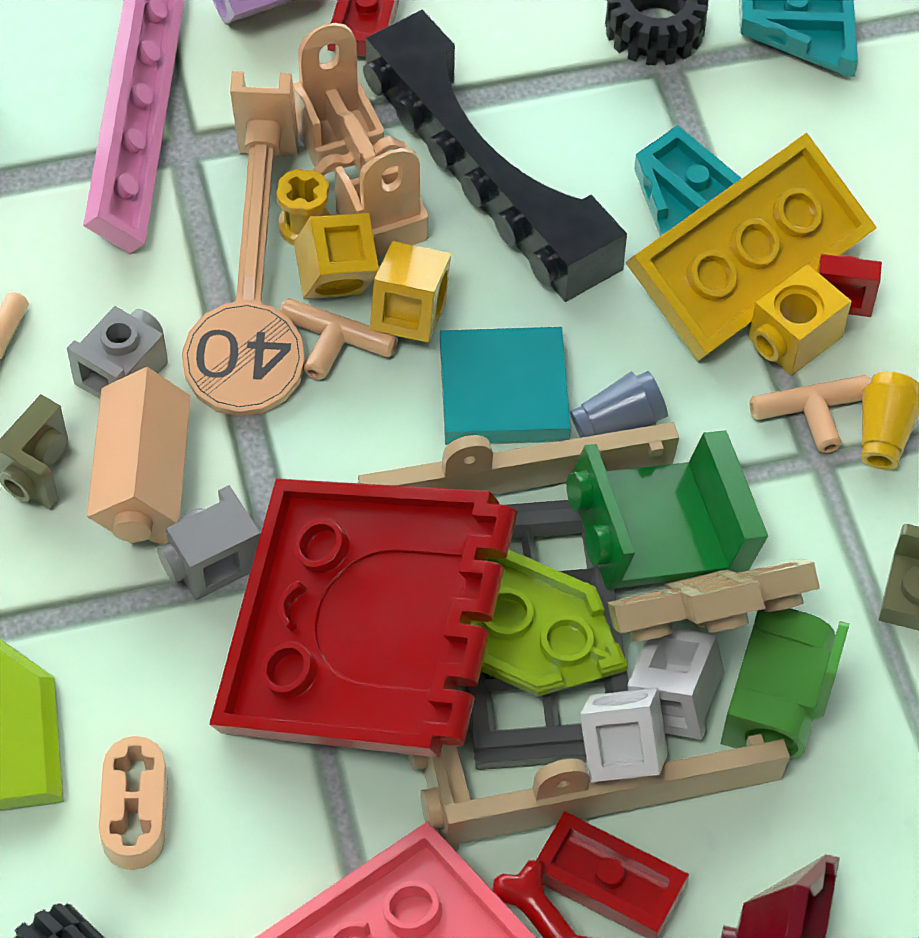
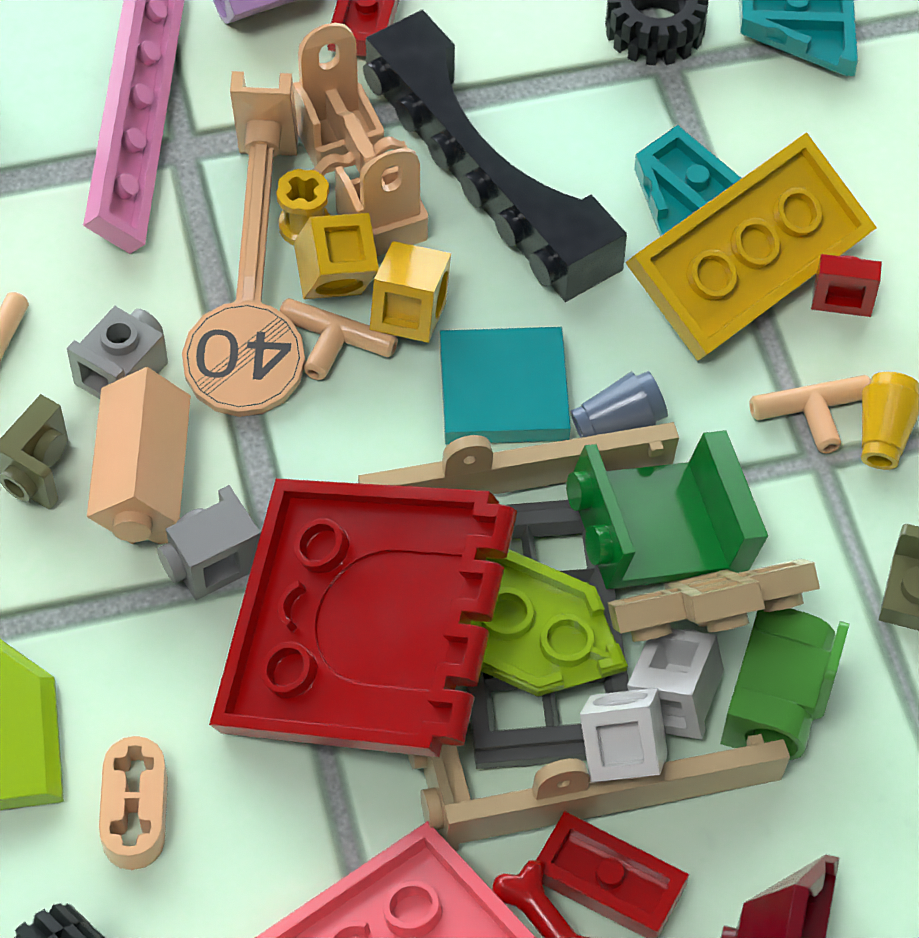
(799, 320): yellow brick -> none

